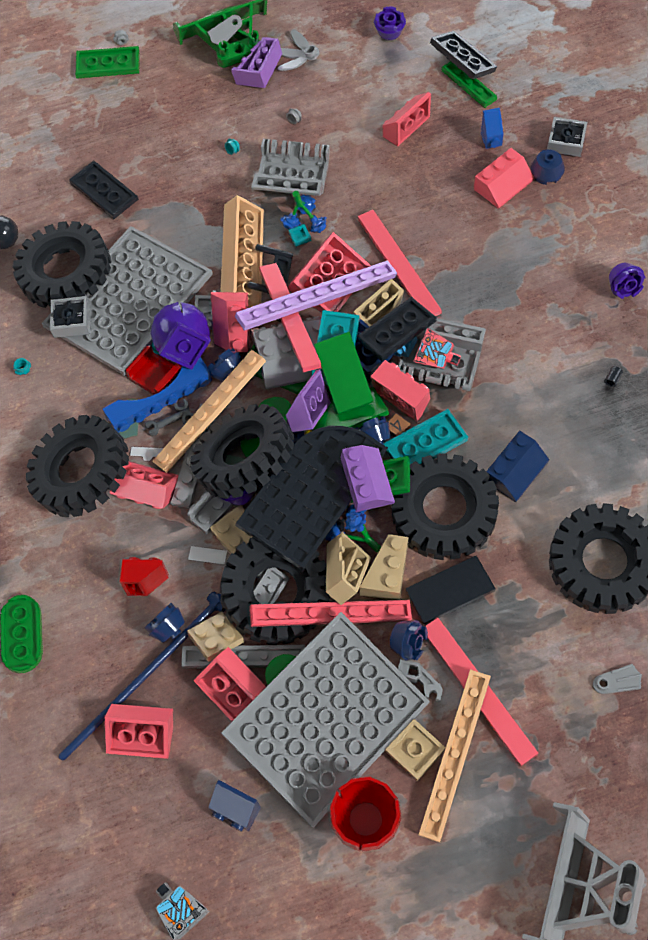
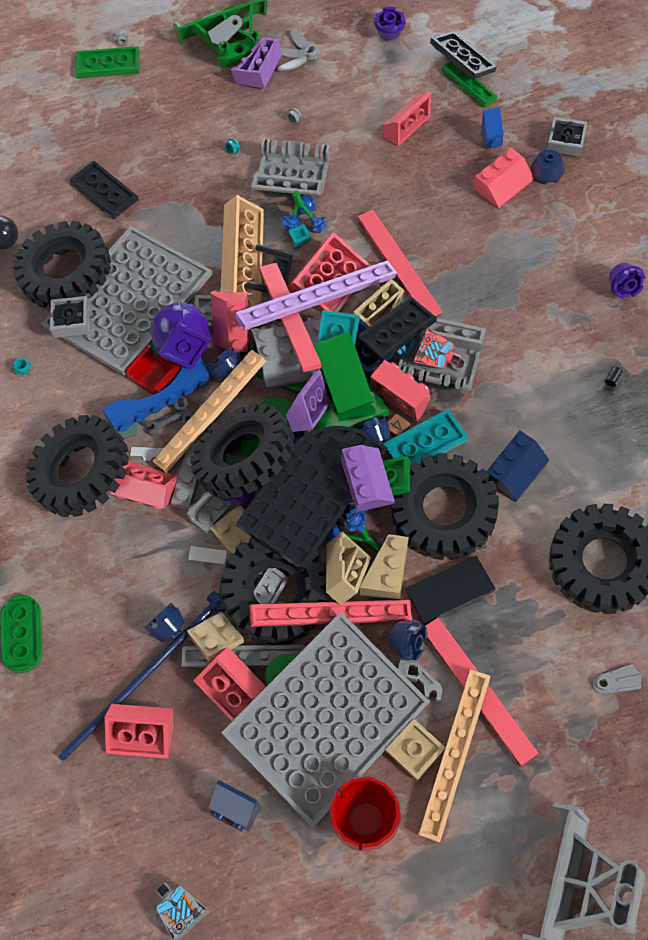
(142, 576): red slope -> none

